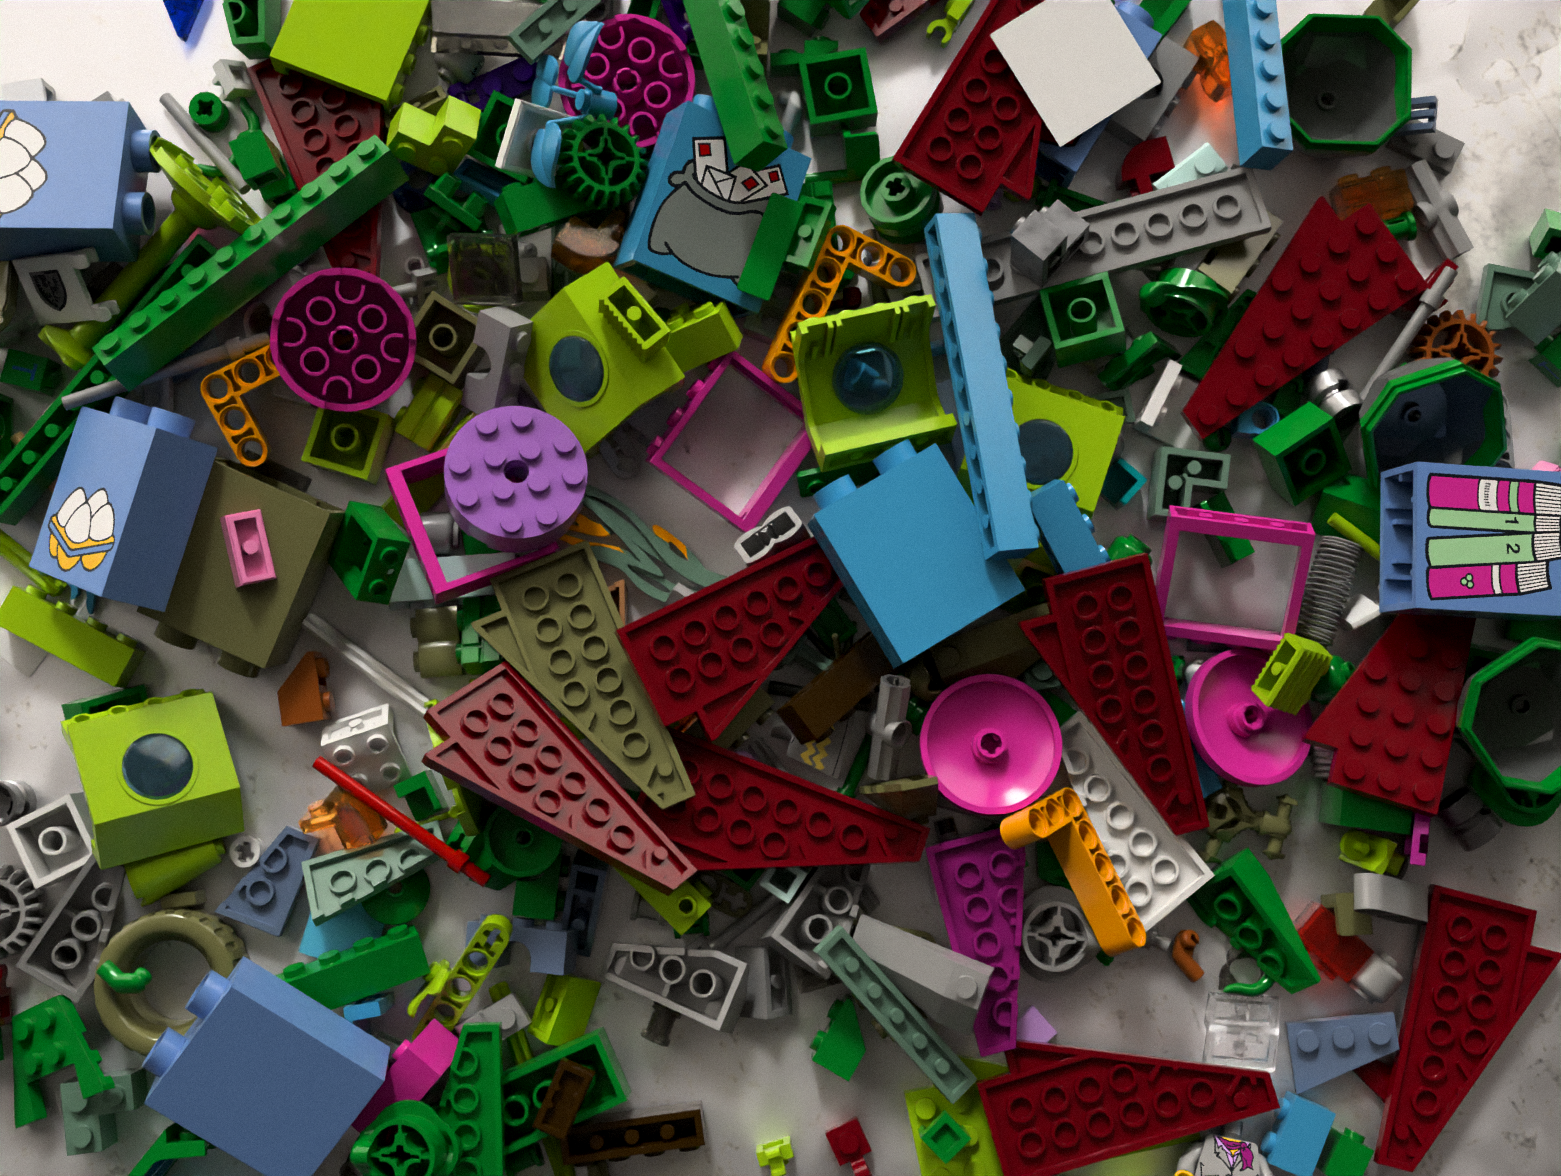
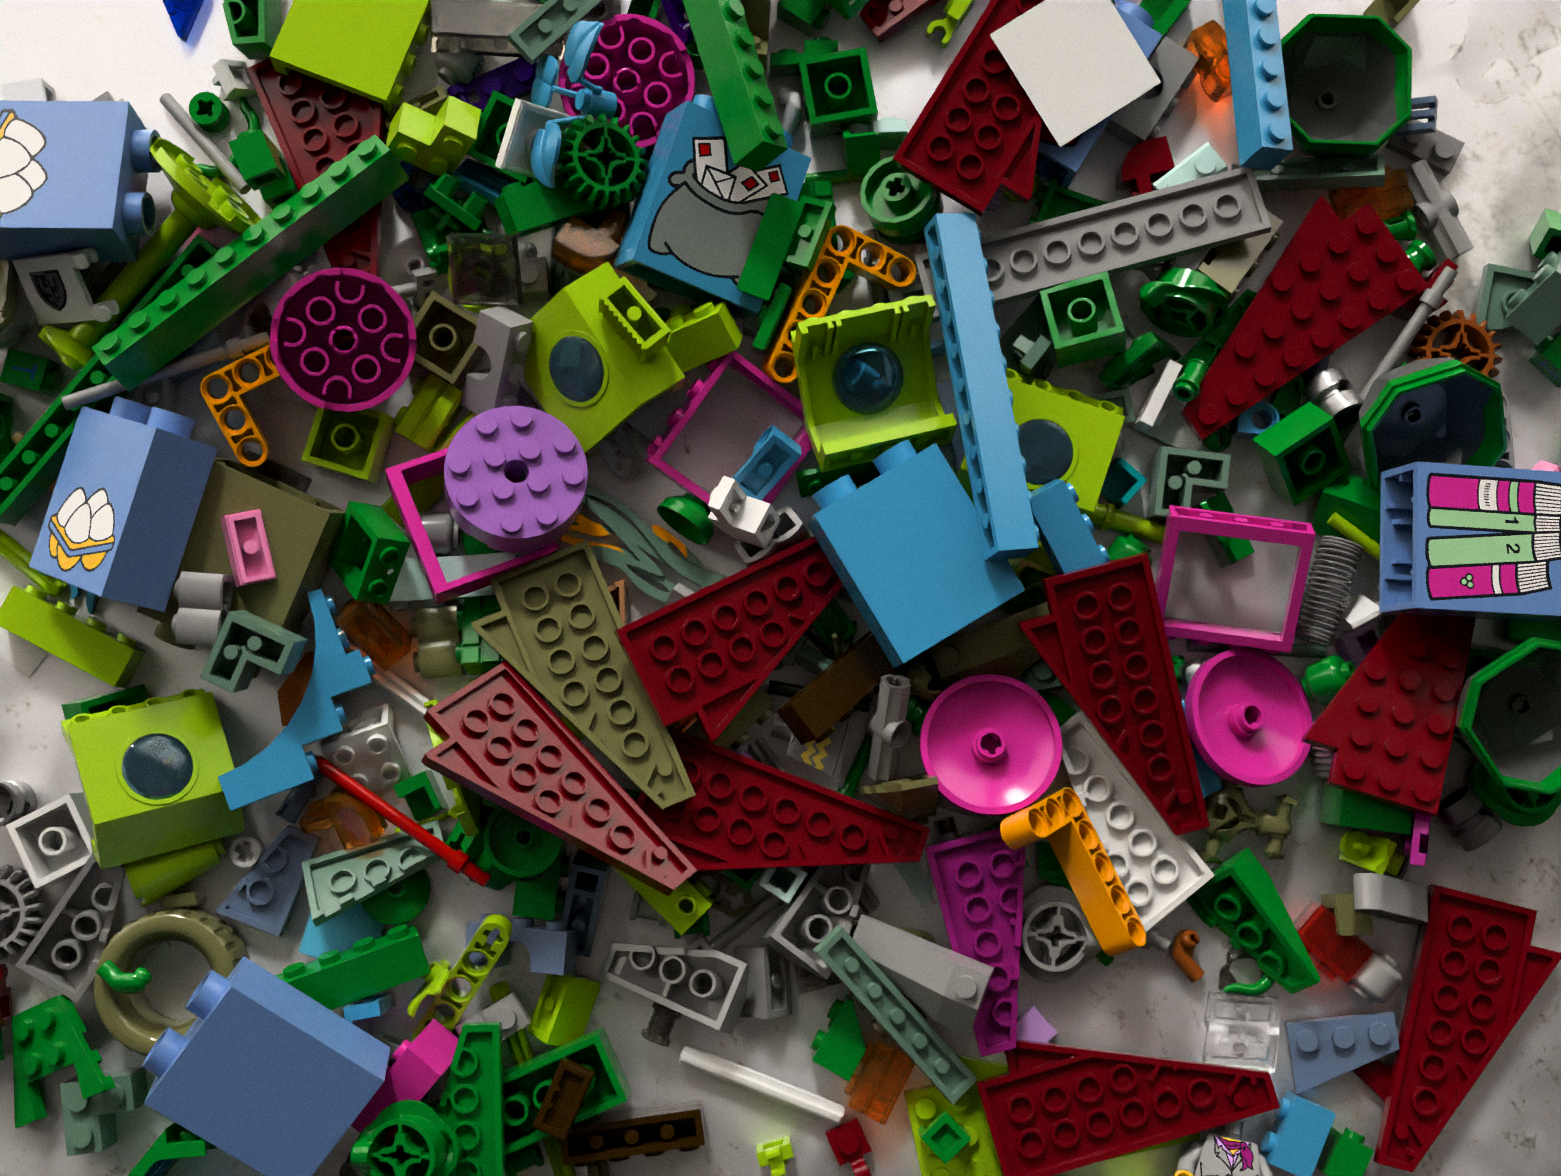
(203, 606): none -> light grey brick
(244, 645): none -> sand green brick
(284, 760): none -> dark azure arch
(298, 798): none -> sand blue pin
(375, 631): none -> clear orange brick
(687, 517): none -> green piece
(742, 515): none -> white brick
(762, 1084): none -> white axle
(768, 463): none -> dark azure plate
(770, 319): none -> green plate
(851, 299): dark red hand -> none
(879, 1080): none -> clear orange brick
(889, 129): none -> light aqua plate
(916, 881): none -> light aqua window
(1046, 241): flat silver brick -> none
(1108, 517): none -> lime pin
(1187, 386): none -> green pin
(1292, 673): lime brick -> none
(1323, 173): none -> sand green plate
(1356, 643): none -> clear purple panel
(1421, 255): none -> green wheel

